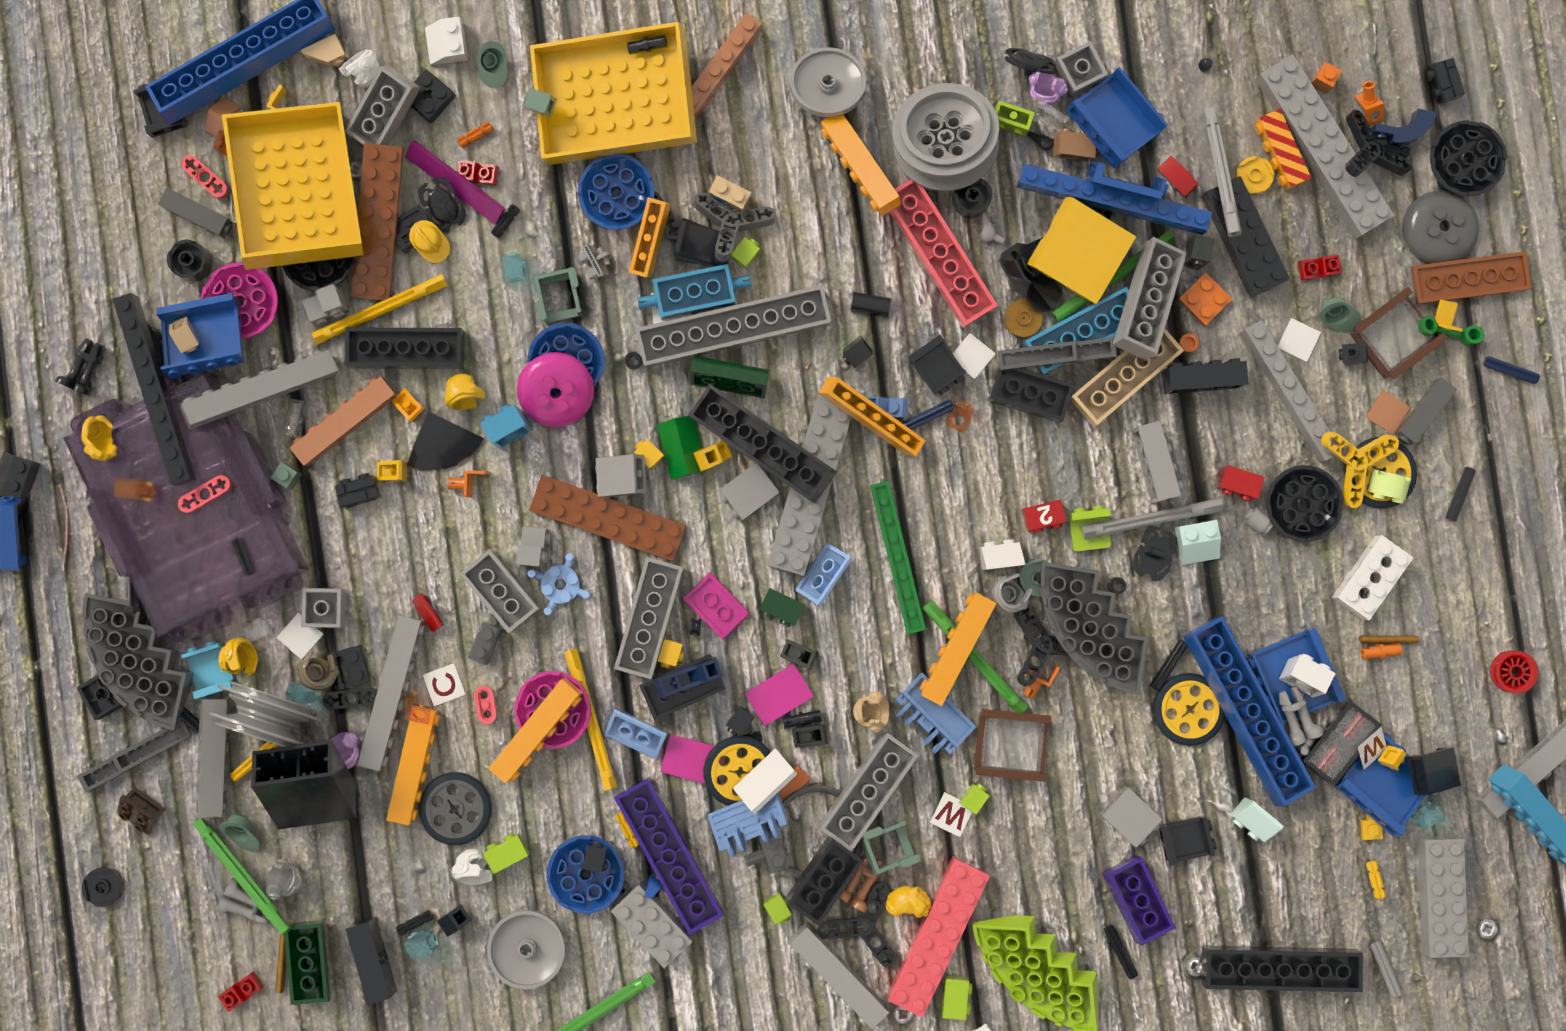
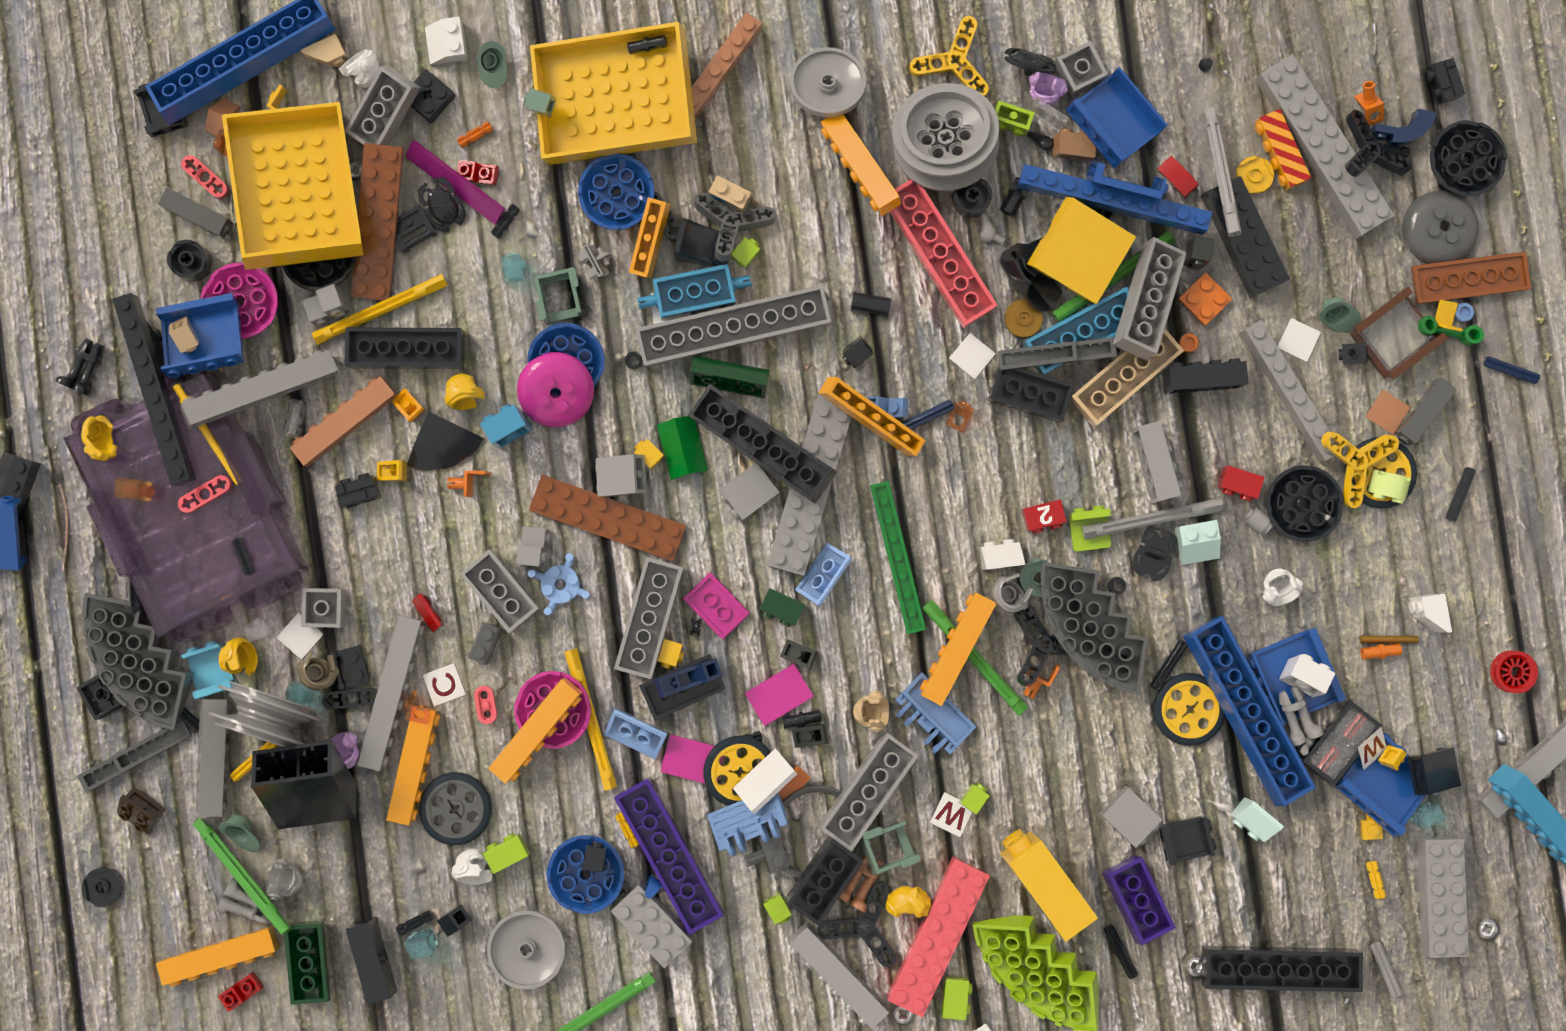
(208, 435): none -> yellow bar
(218, 955): none -> light orange brick
(281, 965): pearl gold bar -> none
(286, 475): sand green brick -> none
(429, 241): yellow piece -> none
(712, 455): yellow brick -> none
(739, 721): black brick -> none
(937, 366): black panel -> none
(946, 59): none -> yellow piece
(1011, 745): clear piece -> none
(1014, 199): none -> black piece
(1047, 884): none -> yellow brick
(1281, 587): none -> white helmet
(1319, 267): red slope -> none
(1326, 77): orange brick -> none
(1384, 577): white brick -> none
(1431, 611): none -> white slope
(1464, 312): none -> medium blue tile

